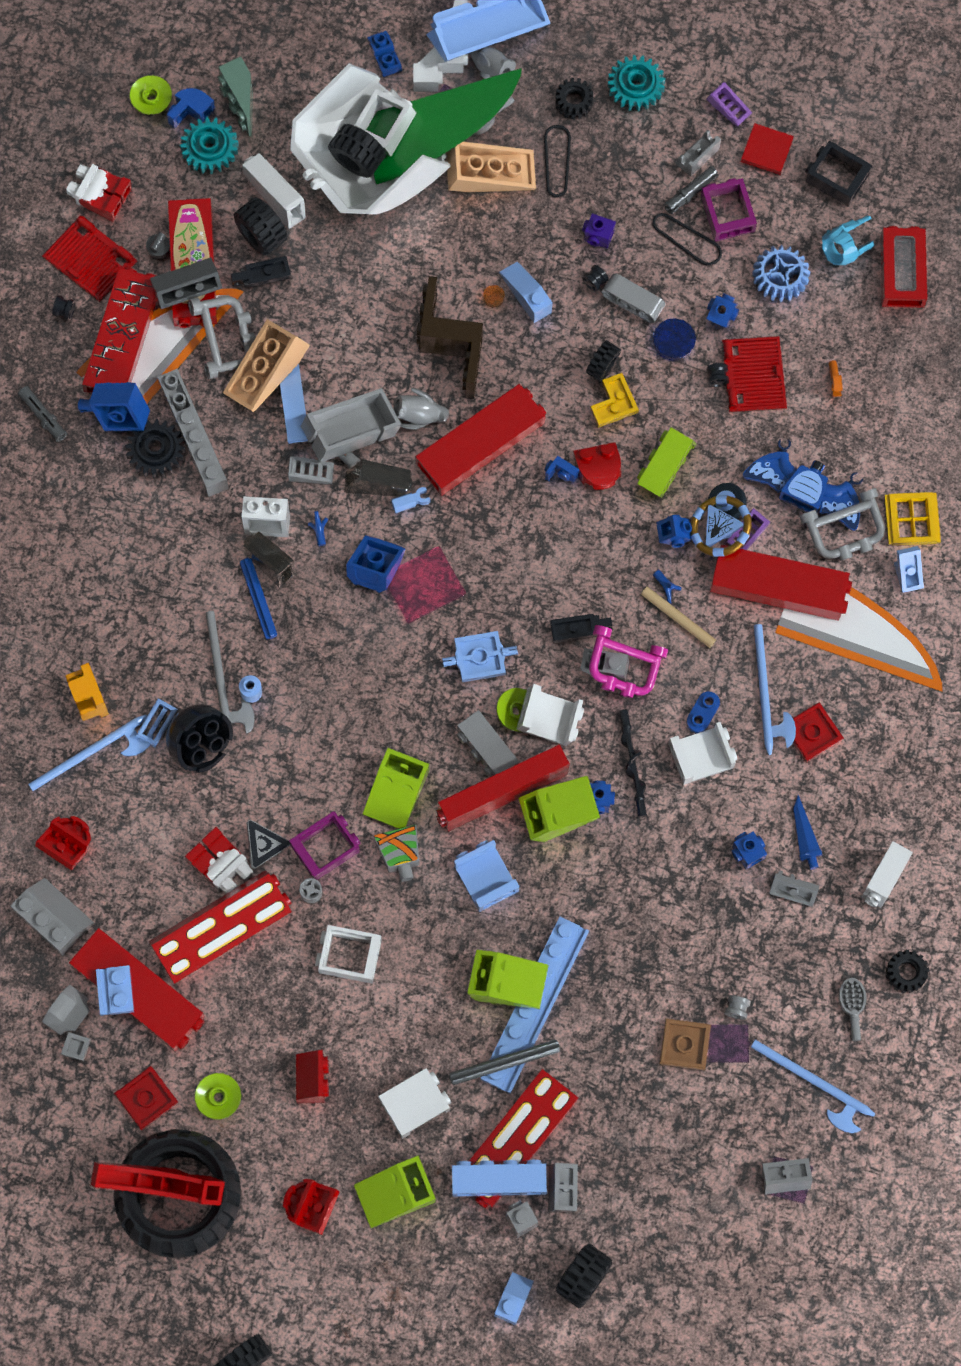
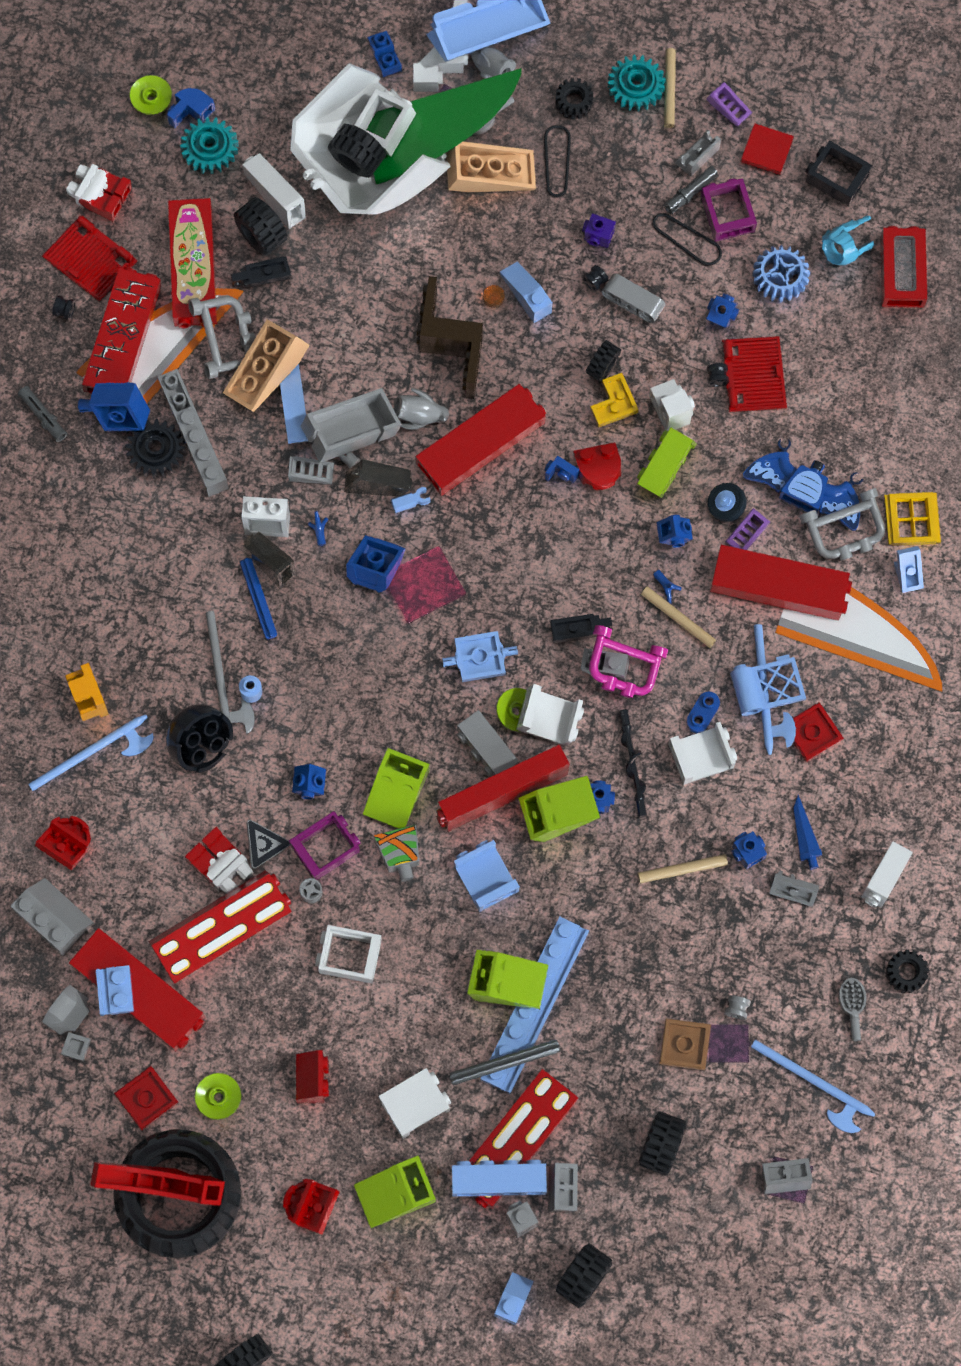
(147, 739): light blue tile -> none
(158, 246): dark grey piece -> none
(186, 283): dark grey piece -> none
(237, 87): sand green slope -> none
(309, 781): none -> blue brick
(662, 1143): none -> black tyre
(670, 70): none -> tan piece
(672, 404): none -> white brick
(674, 339): clear blue tile -> none
(683, 868): none -> tan piece
(720, 526): piece -> none
(749, 688): none -> light blue piece
(836, 379): orange bar -> none

